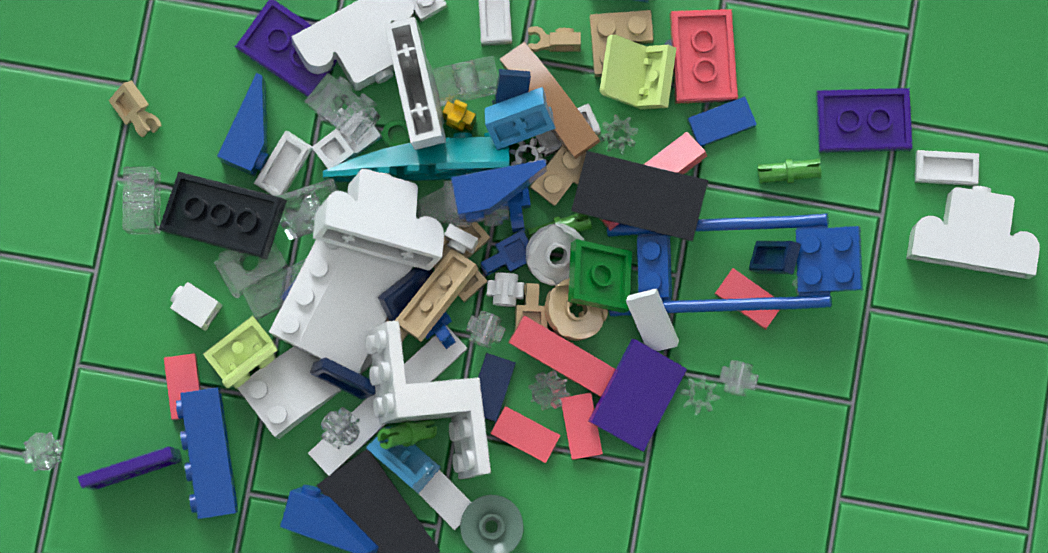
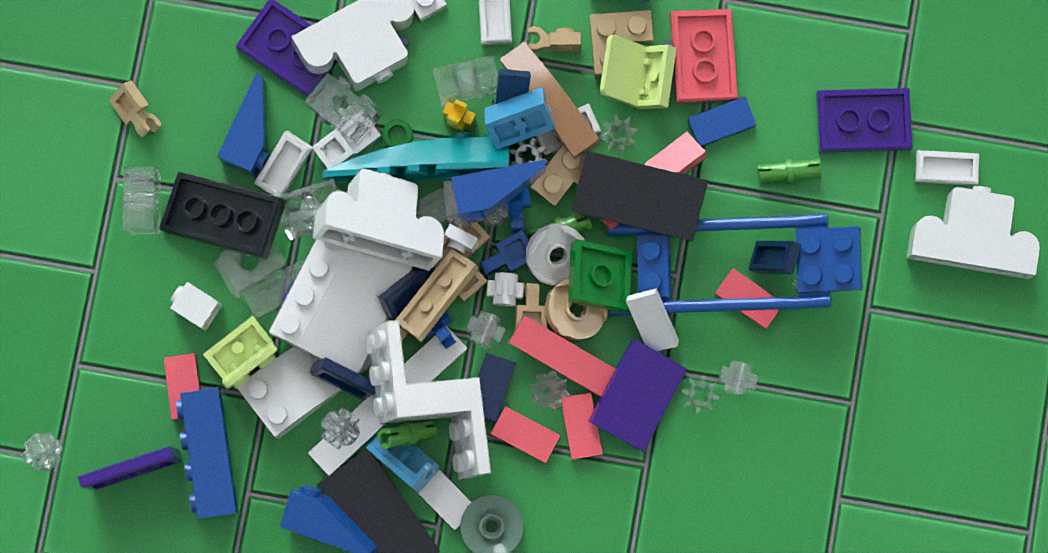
(415, 83): white brick -> none

